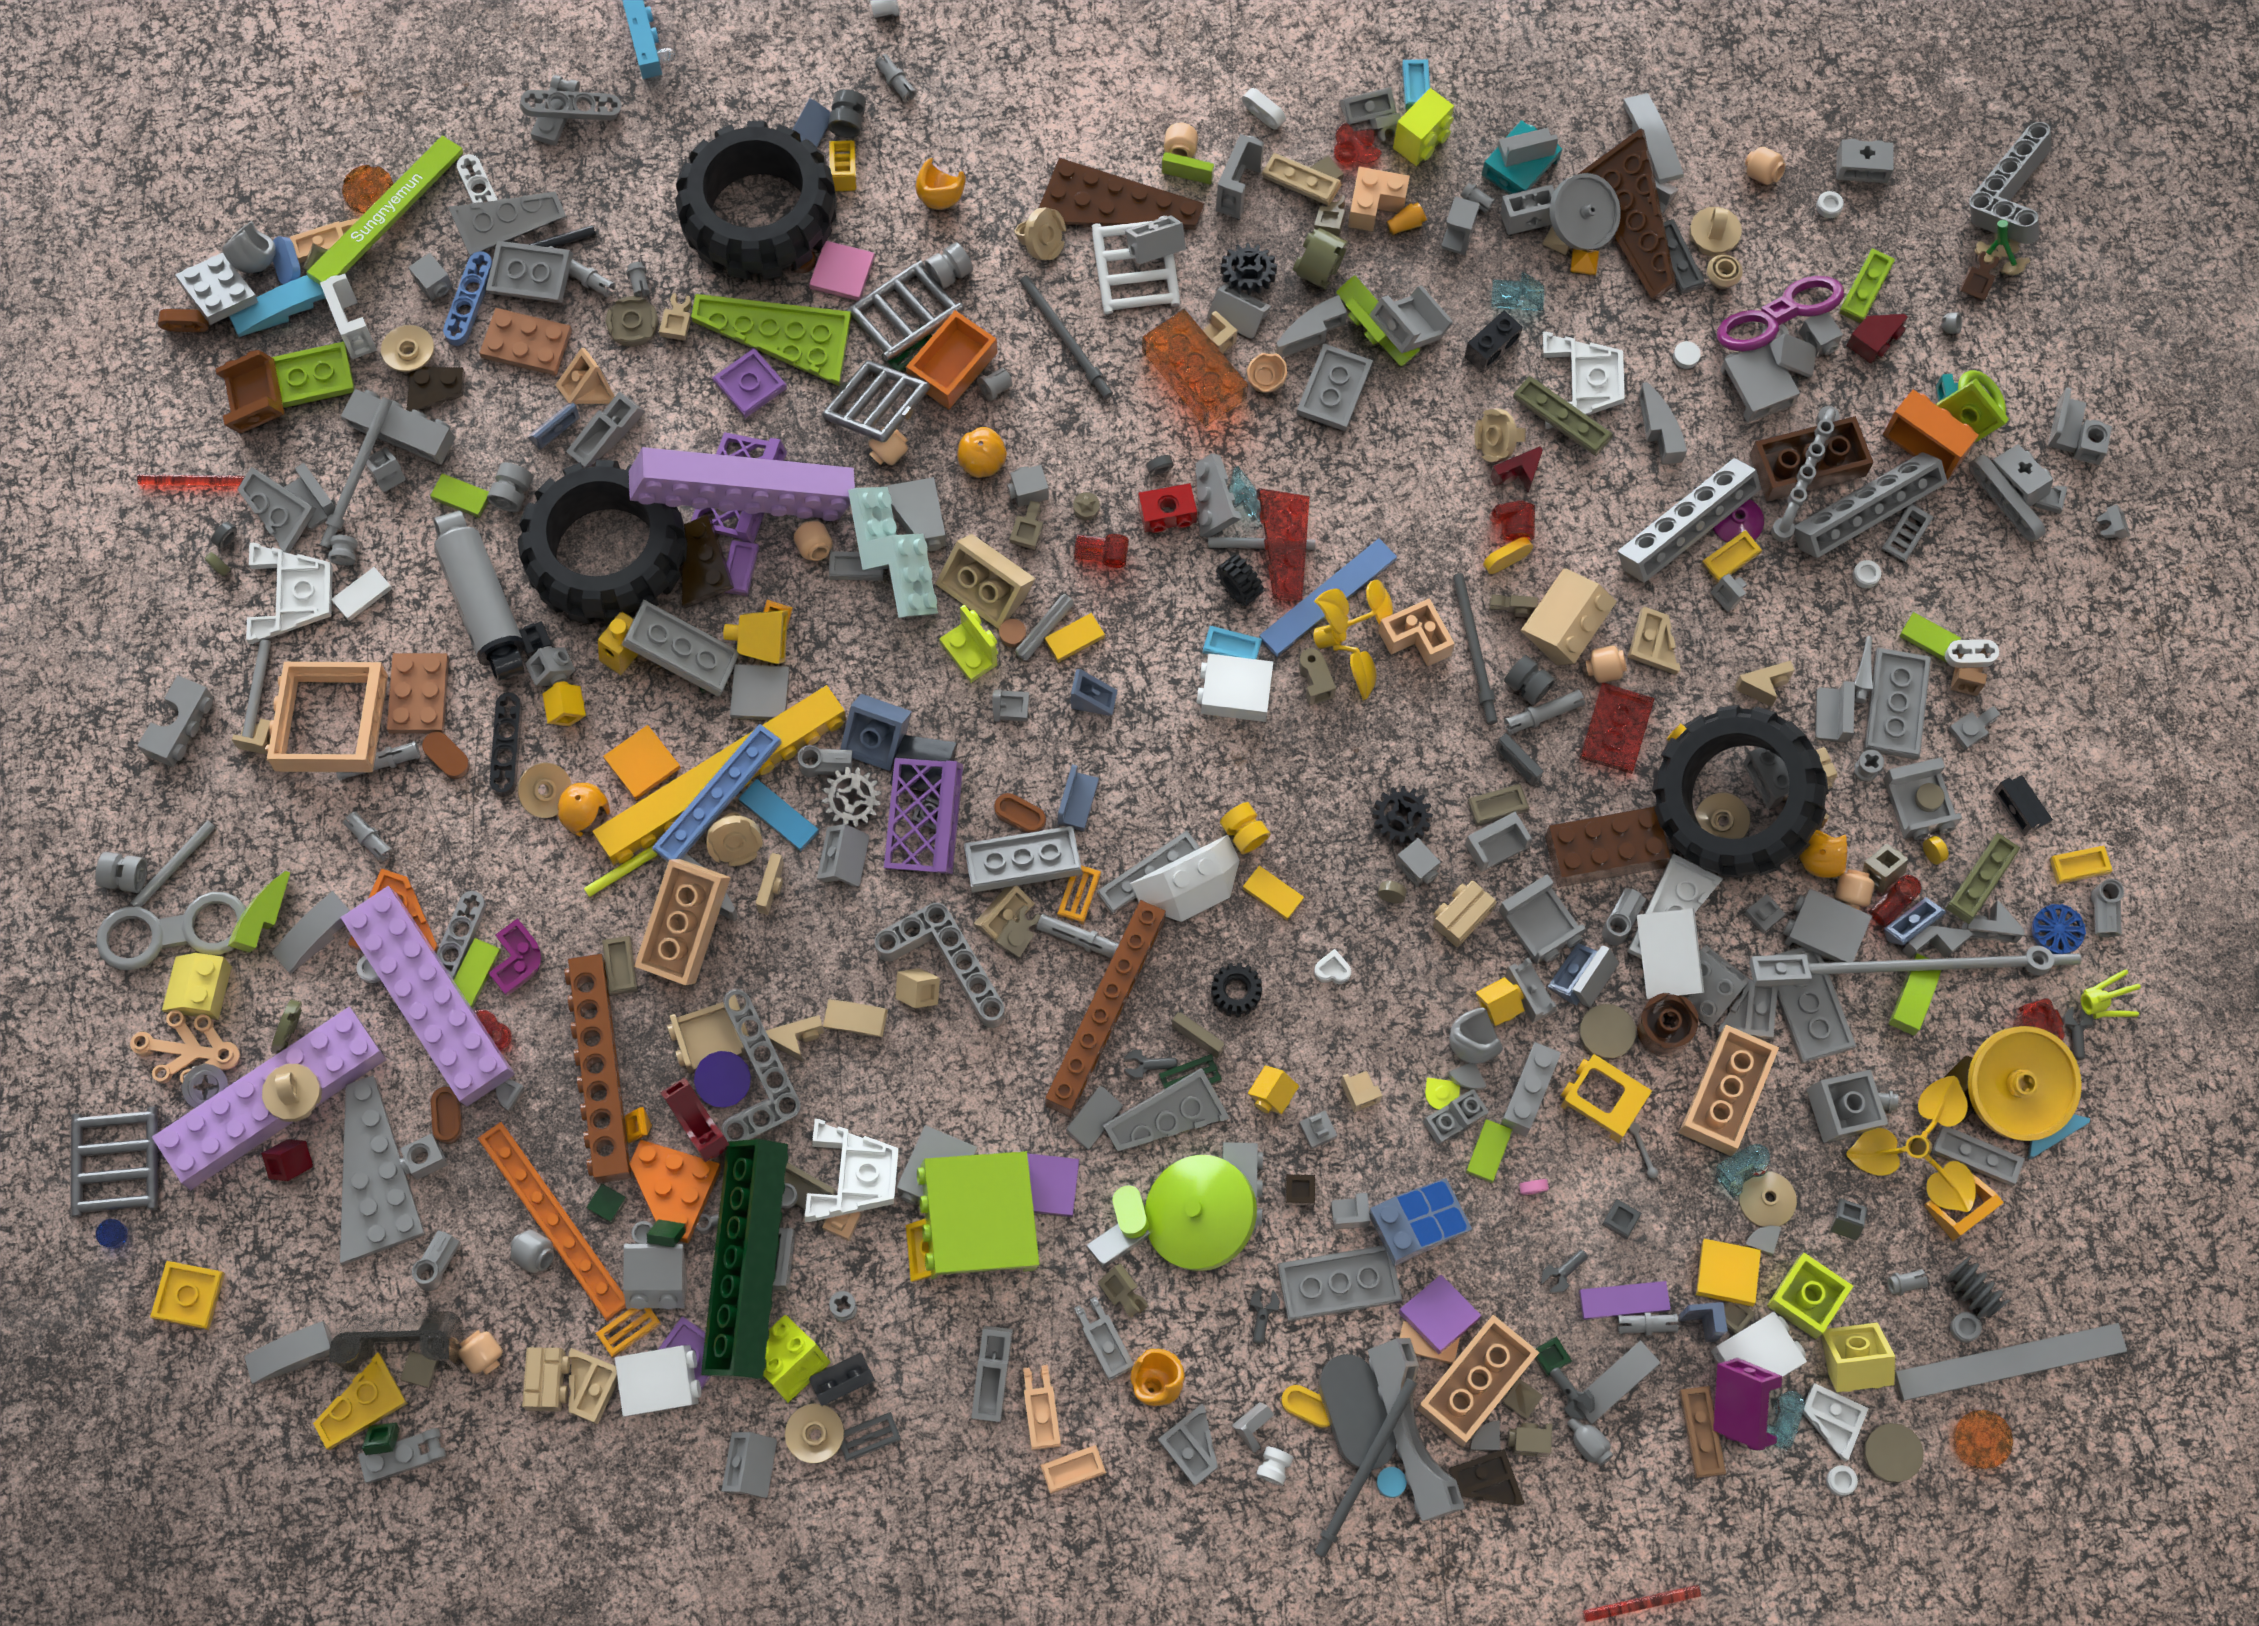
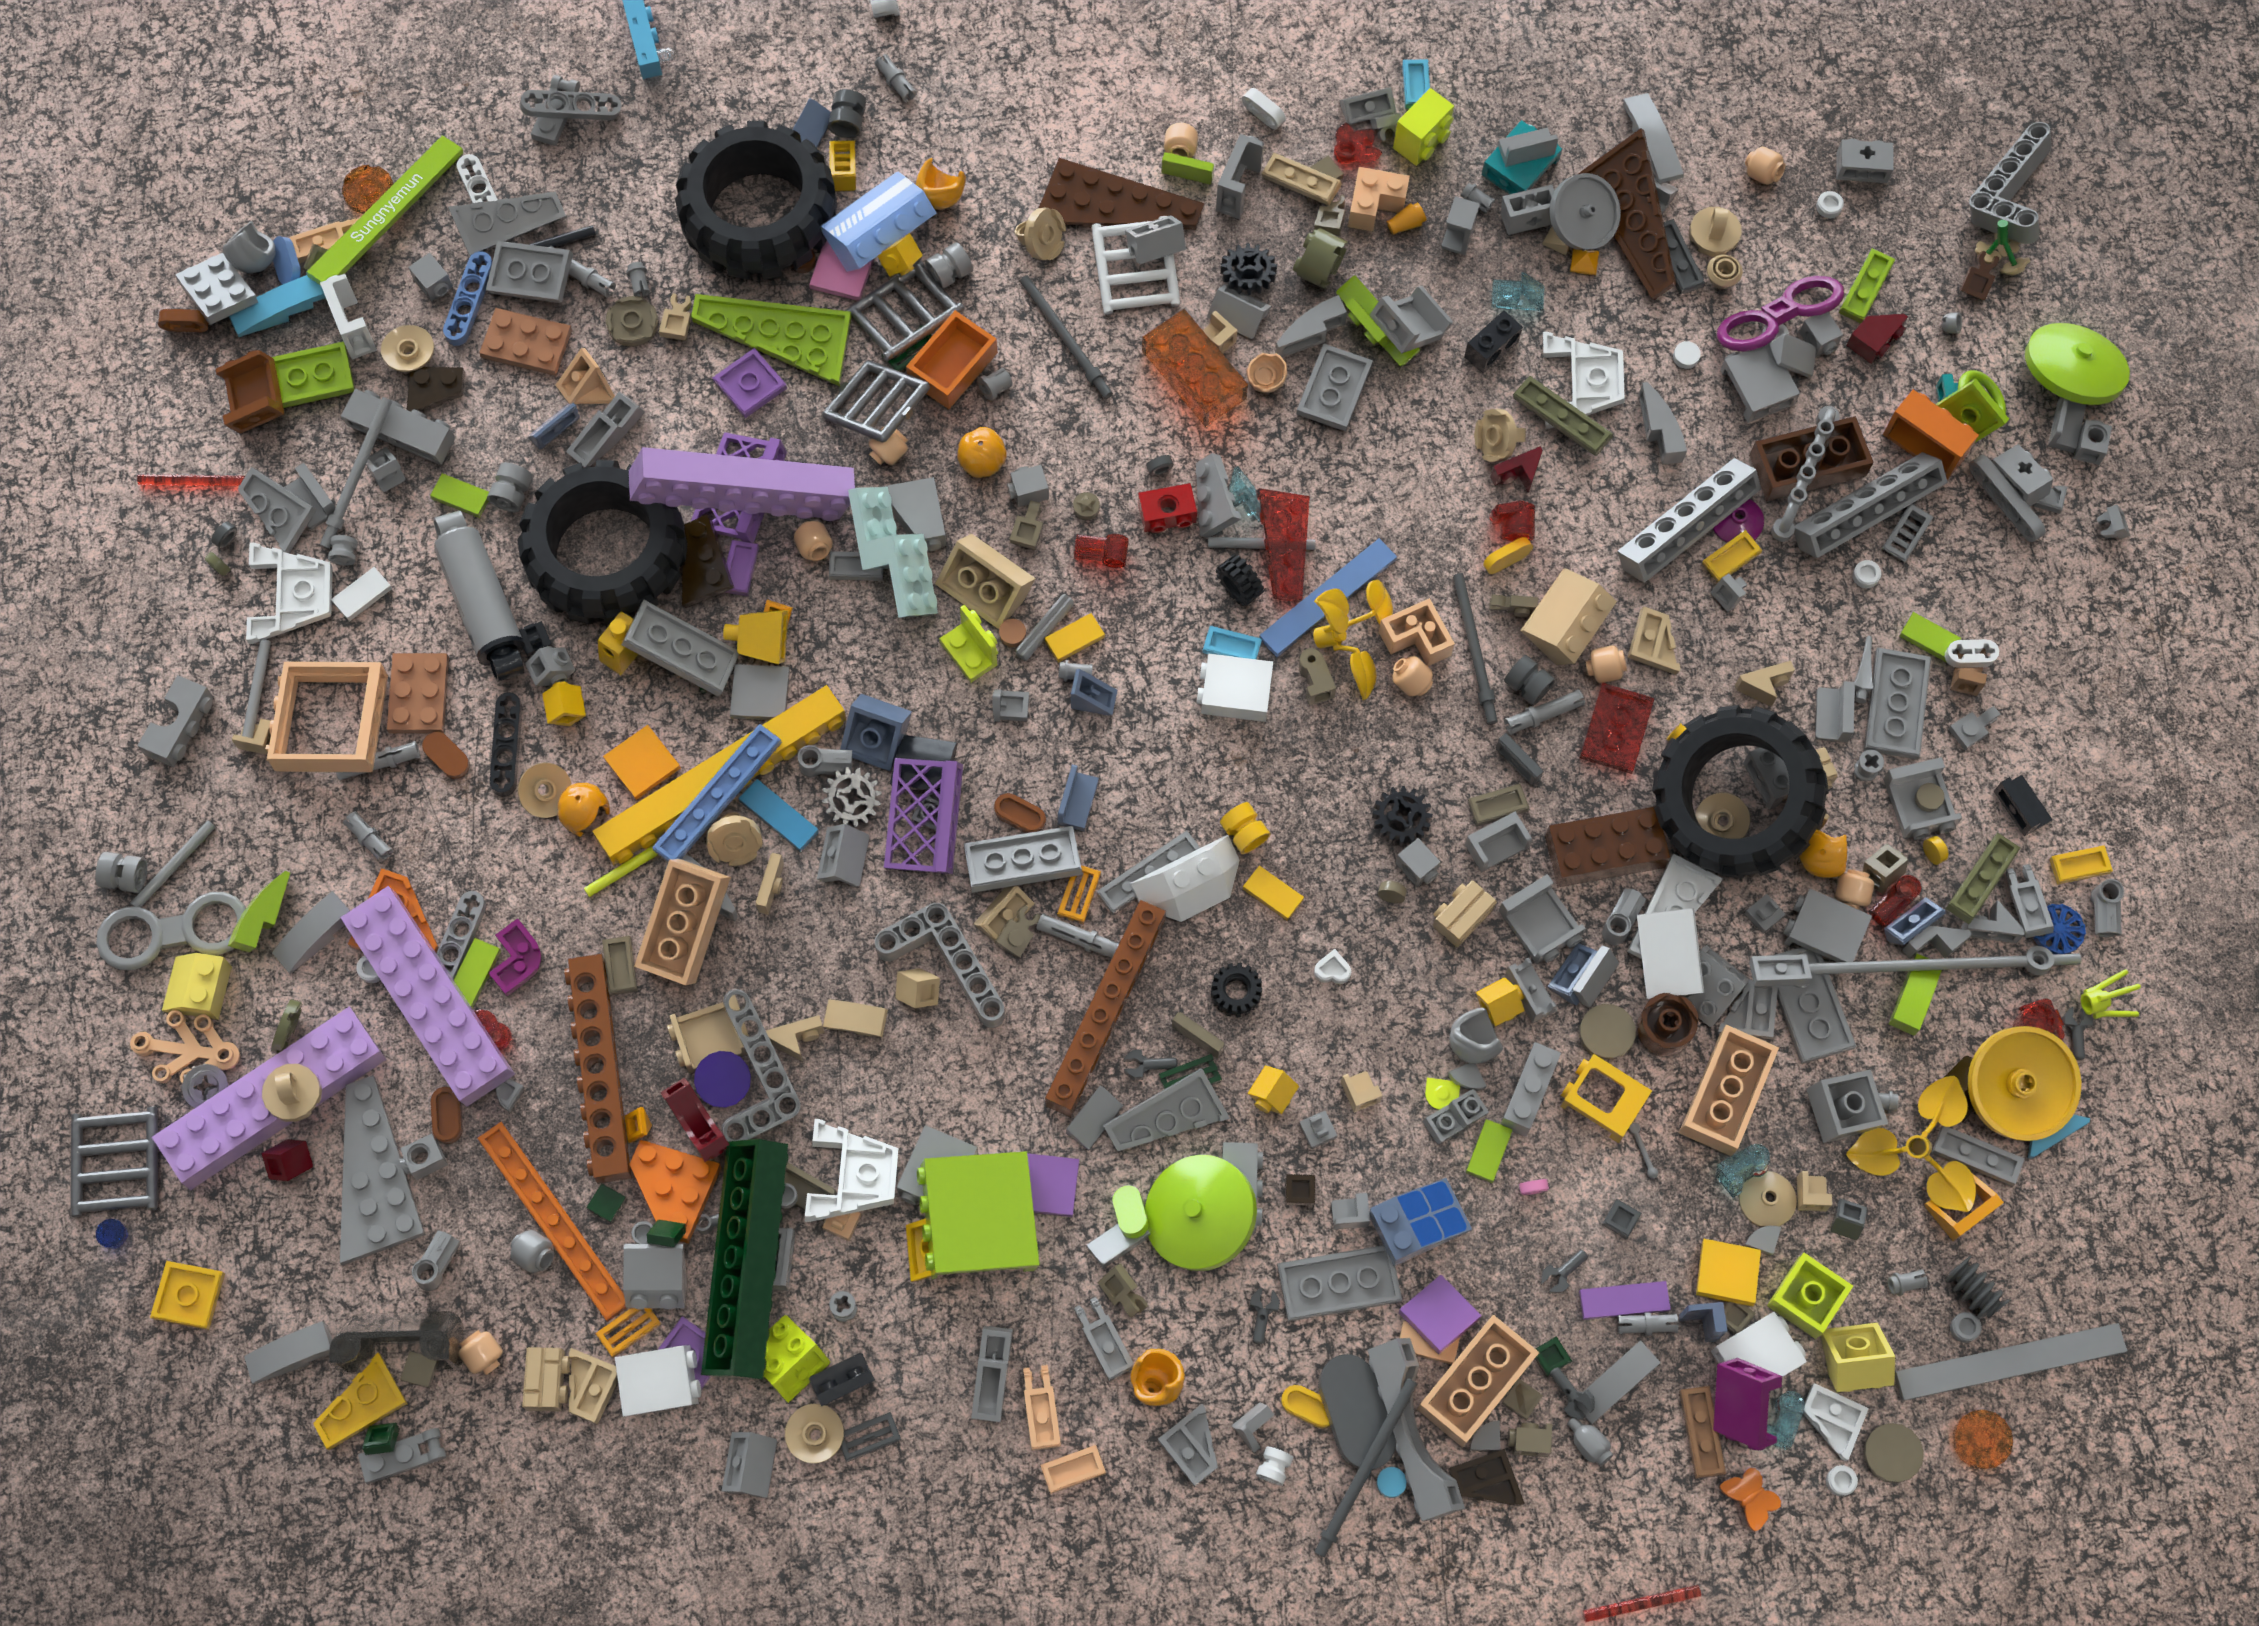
(877, 221): none -> light blue slope
(900, 256): none -> yellow brick
(1068, 670): none -> light grey pin
(1412, 676): none -> light nougat head
(1752, 1497): none -> orange animal
(1812, 1193): none -> tan panel
(2029, 903): none -> light grey hinge
(2077, 363): none -> lime dish

